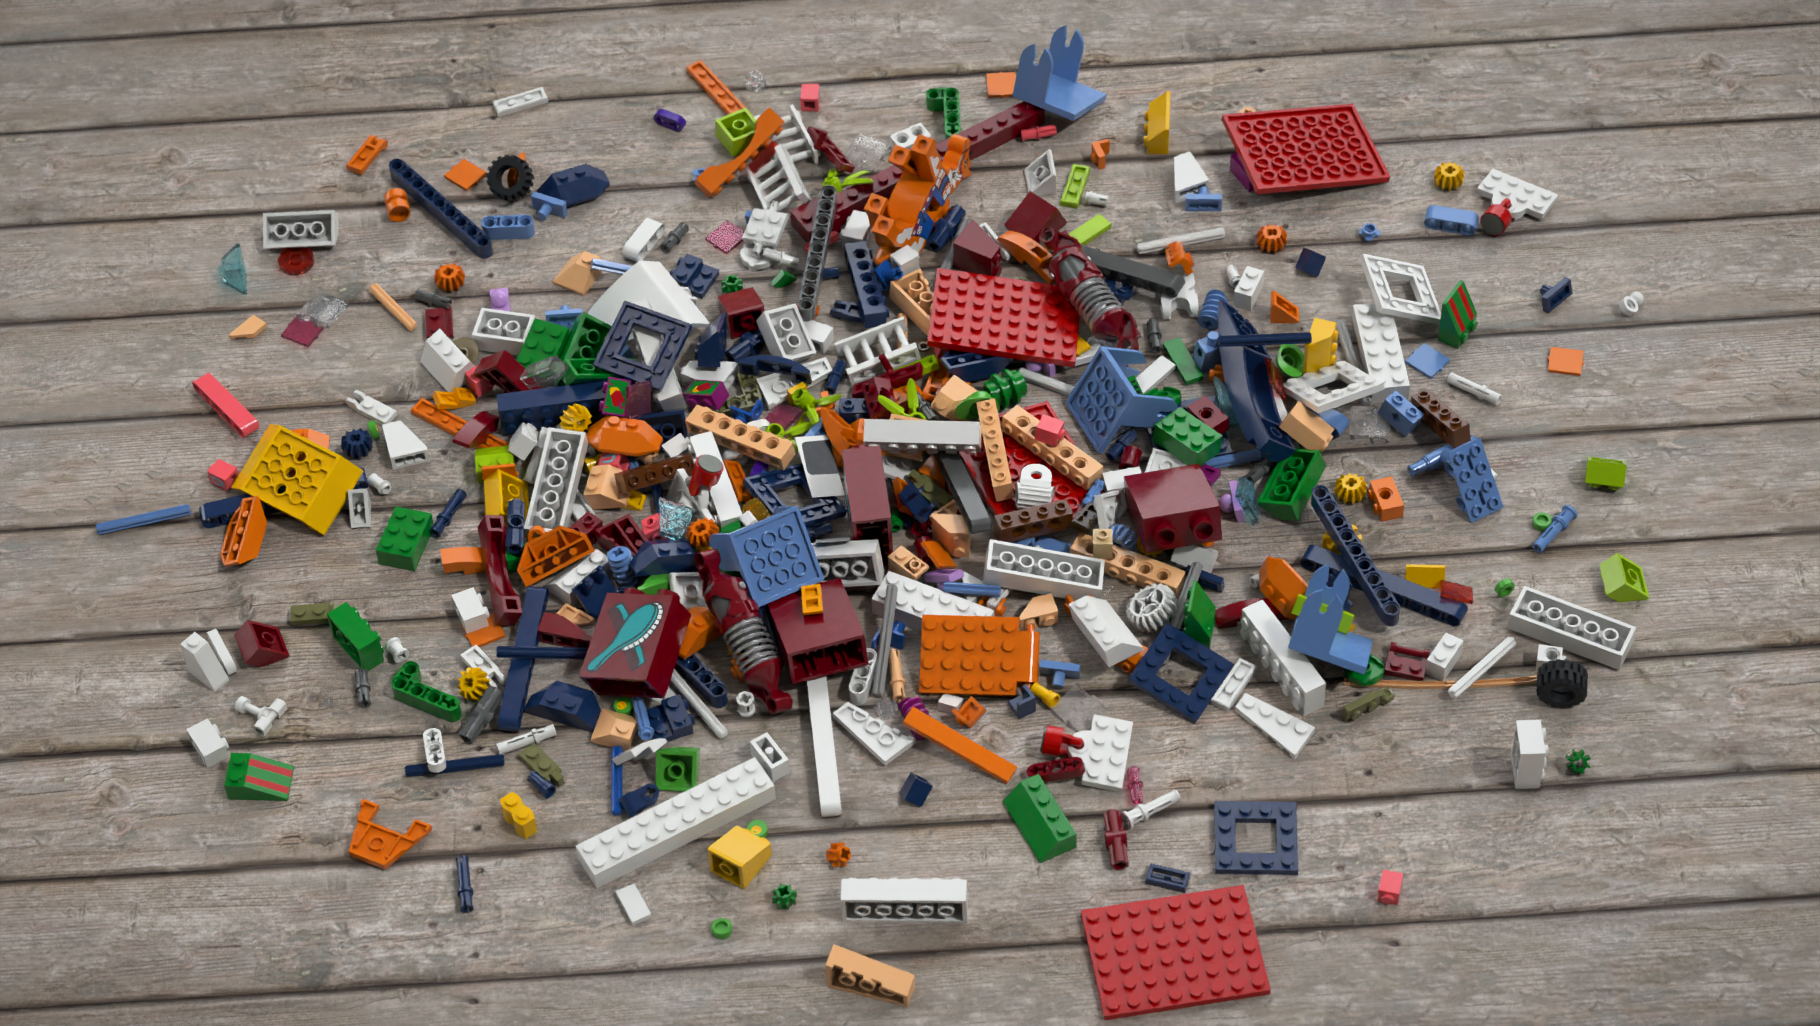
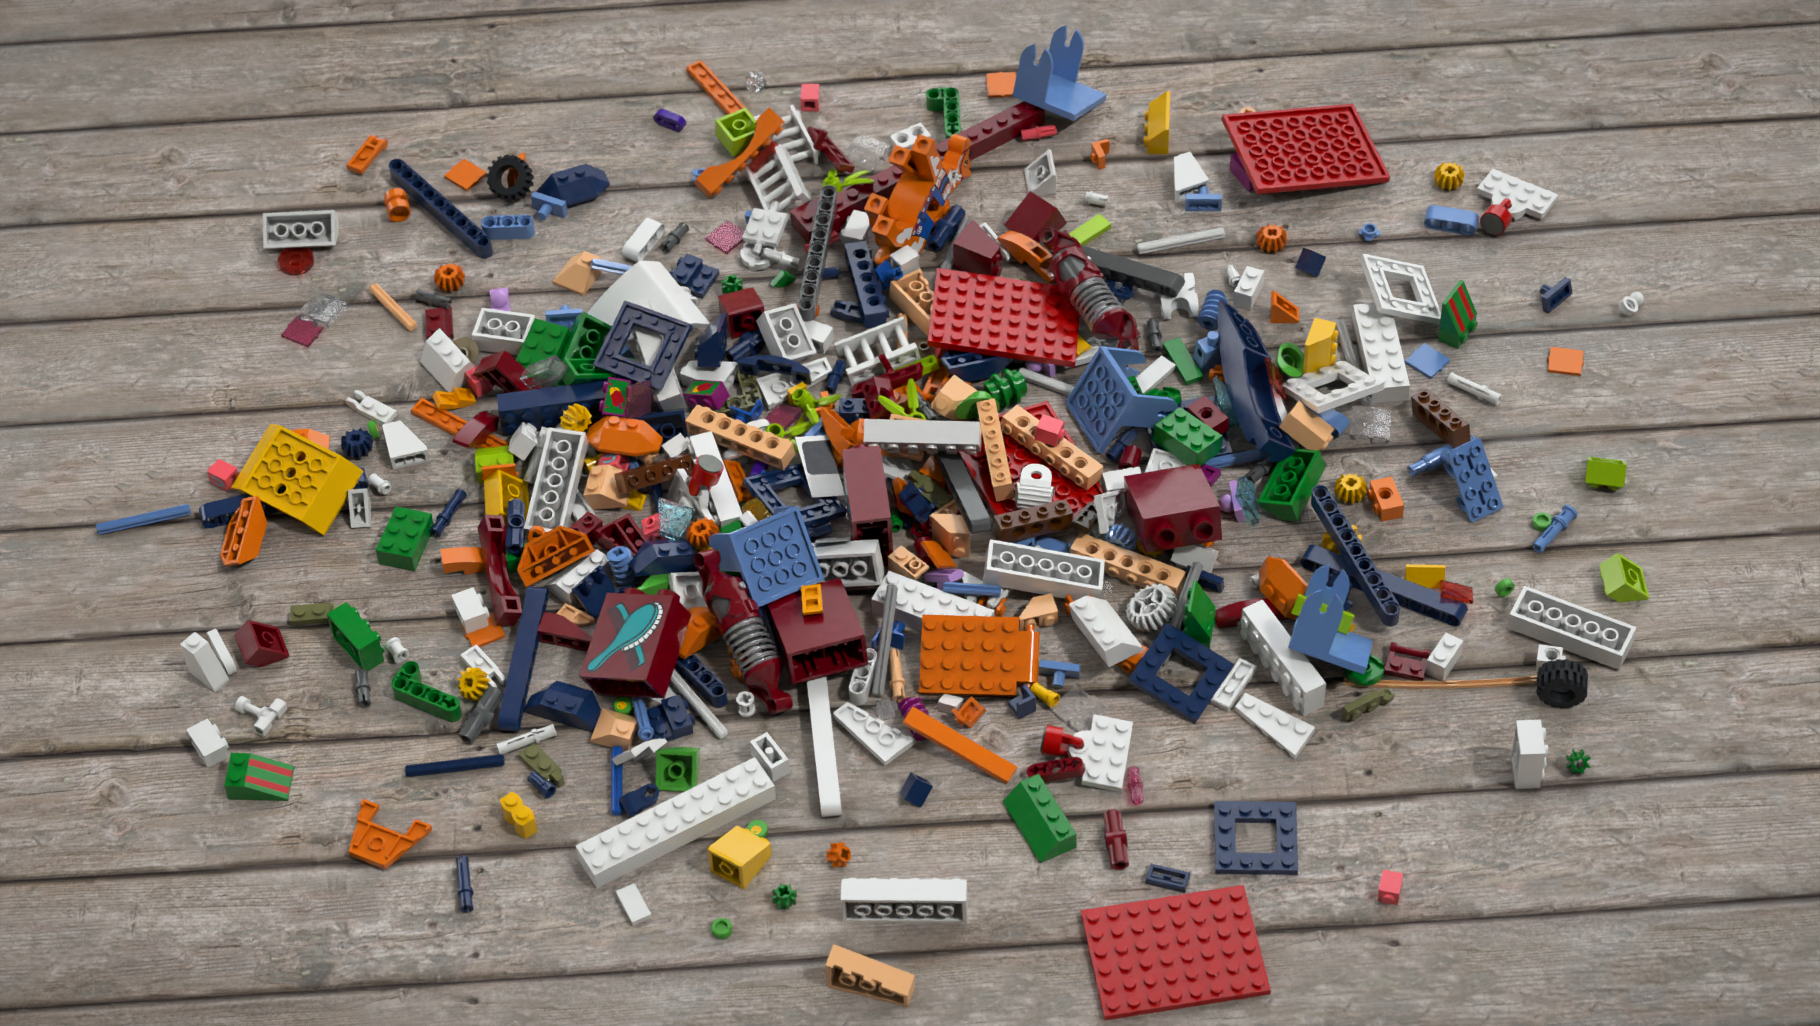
(226, 405): coral beam -> none
(234, 269): clear light blue slope -> none
(249, 328): light nougat tile -> none
(430, 745): white beam -> none
(520, 102): white tile -> none
(541, 652): dark blue axle -> none
(1075, 186): lime tile -> none
(1094, 490): medium blue axle -> none
(1102, 543): tan brick -> none
(1142, 812): white pin -> none
(1176, 254): orange bracket -> none
(1264, 339): dark blue axle -> none
(1400, 413): medium blue brick -> none
(1482, 667): white axle -> none

